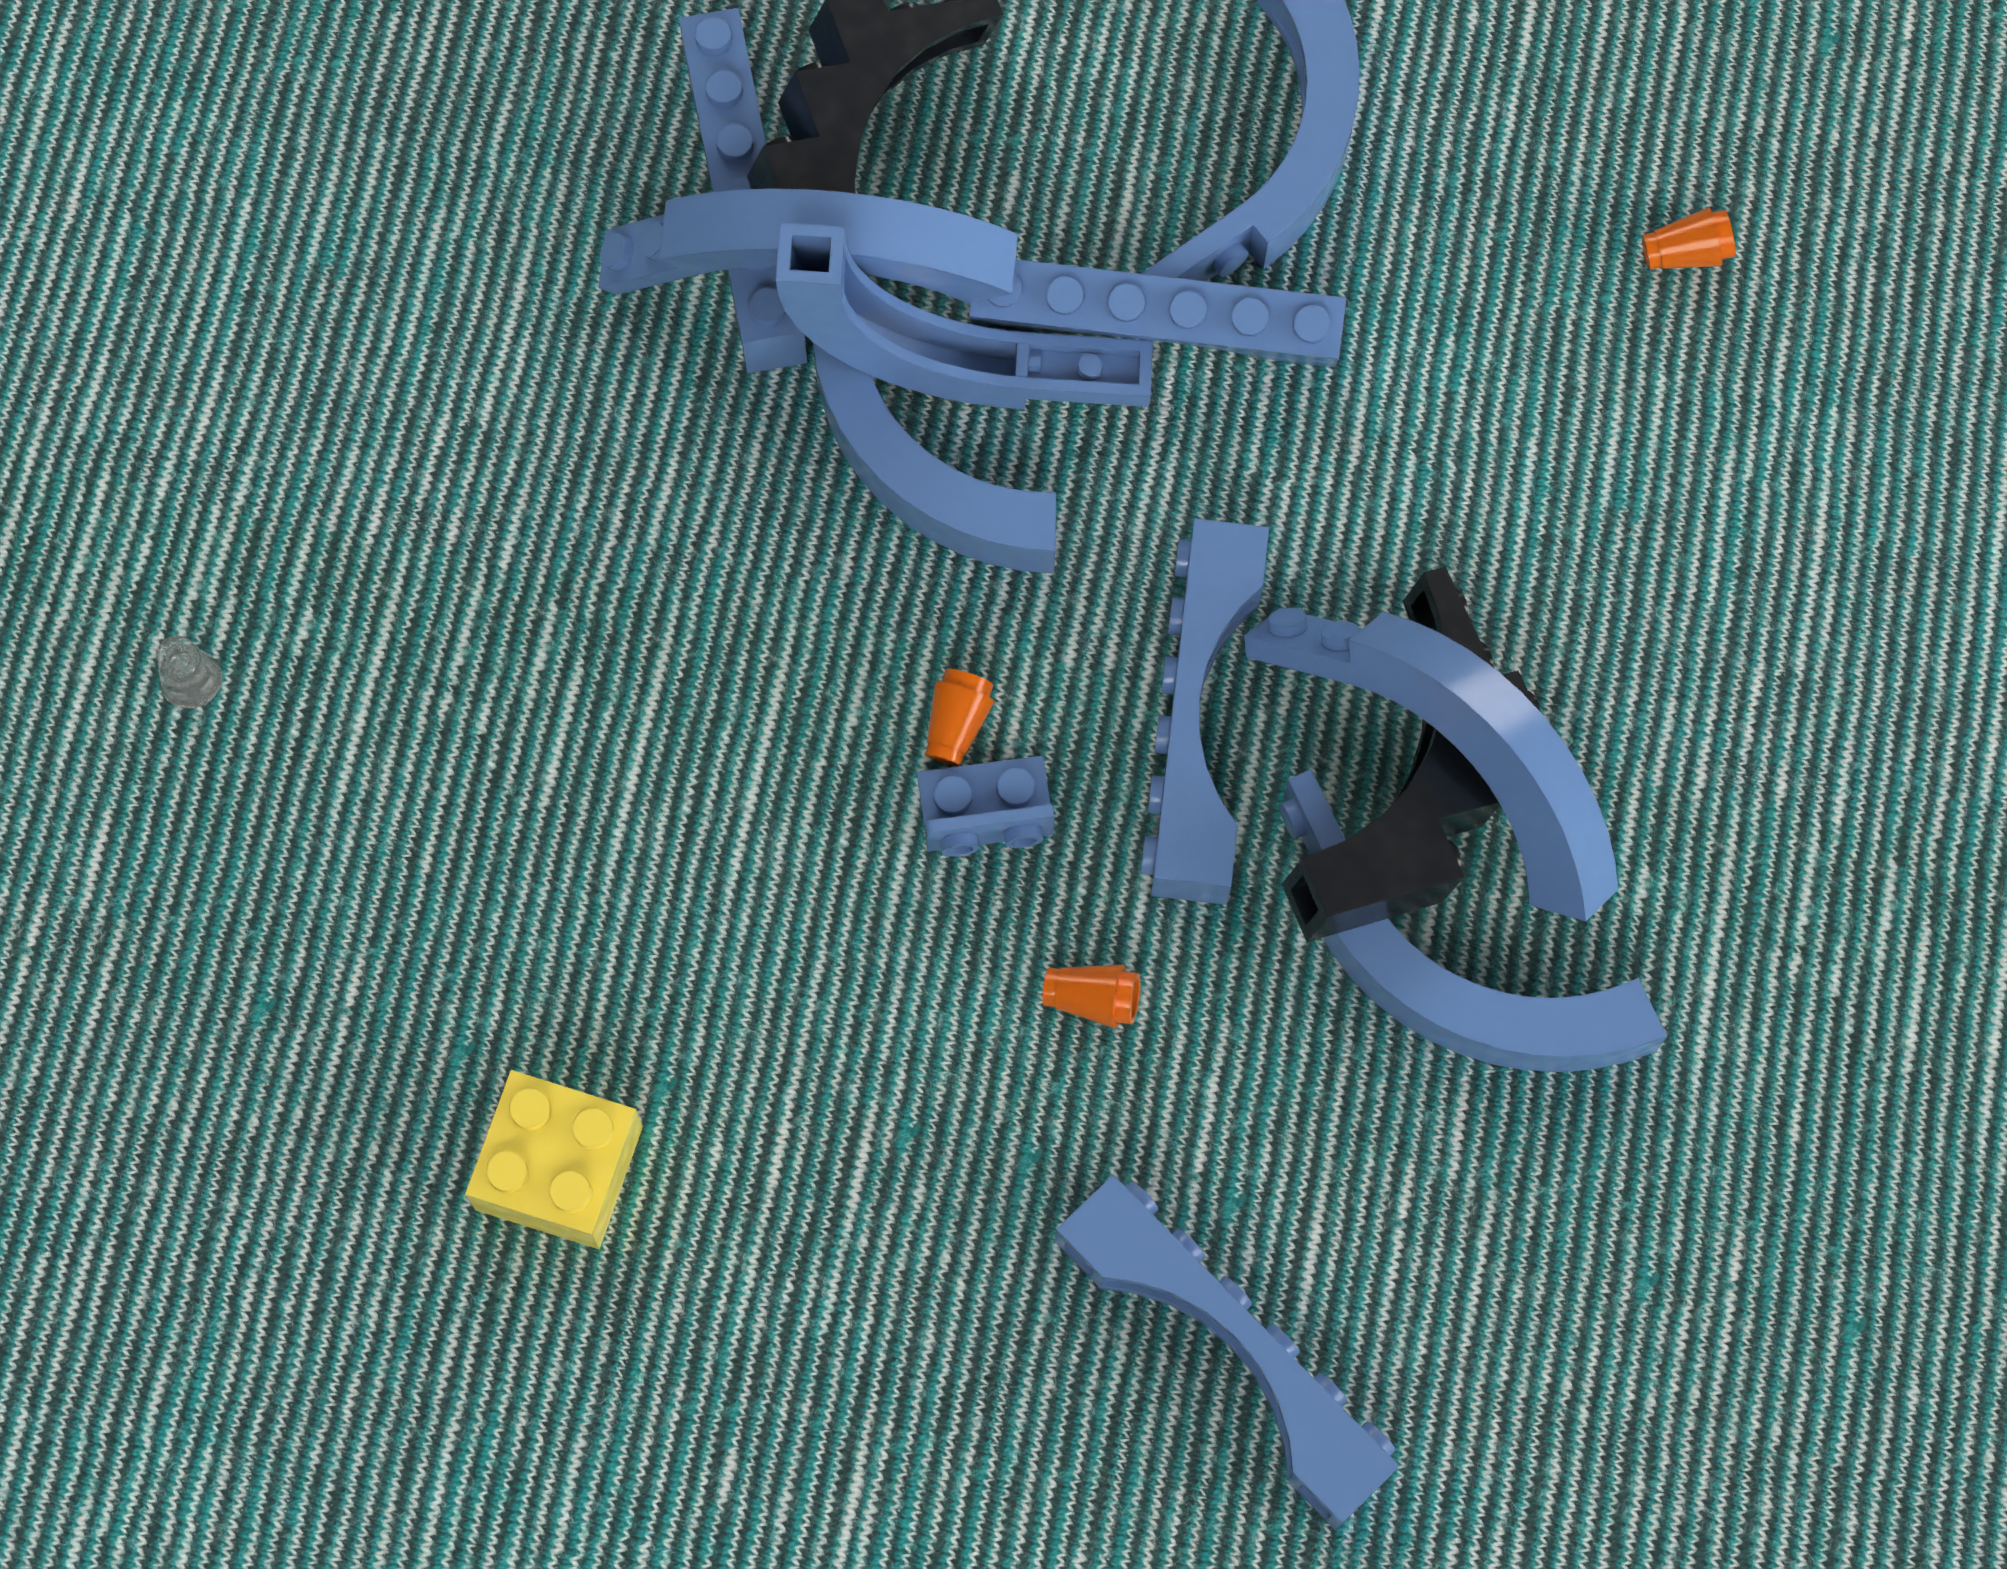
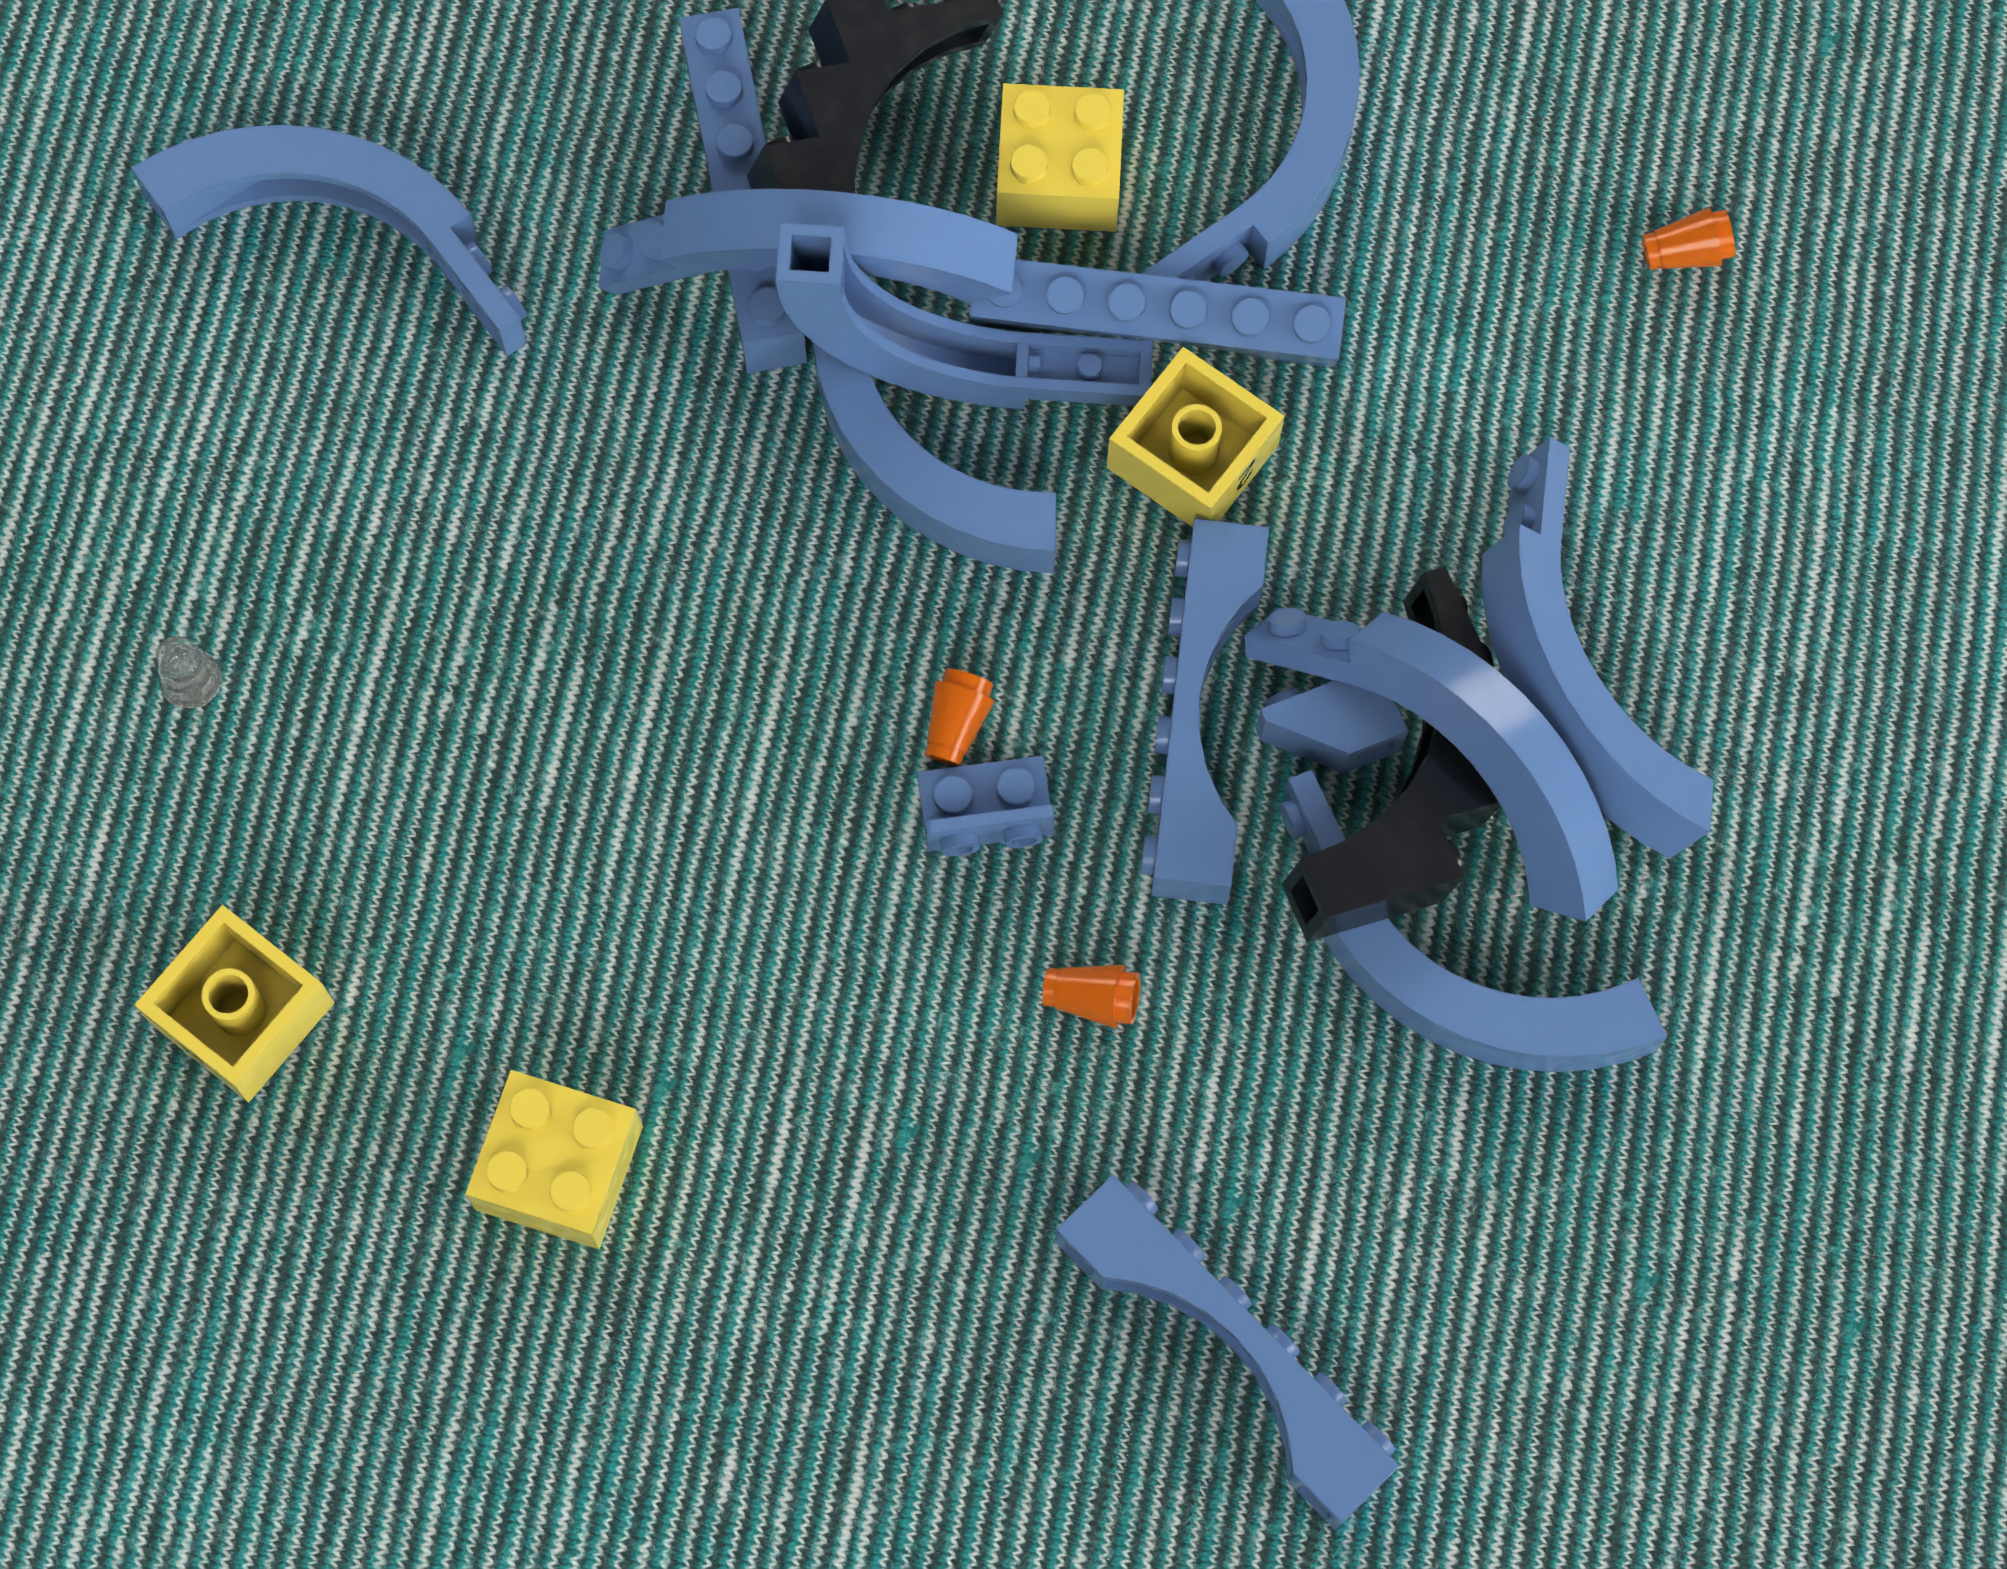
(235, 1003): none -> light yellow brick
(330, 167): none -> medium blue arch
(1059, 157): none -> light yellow brick
(1194, 440): none -> light yellow brick
(1333, 725): none -> medium blue slope
(1542, 656): none -> medium blue arch

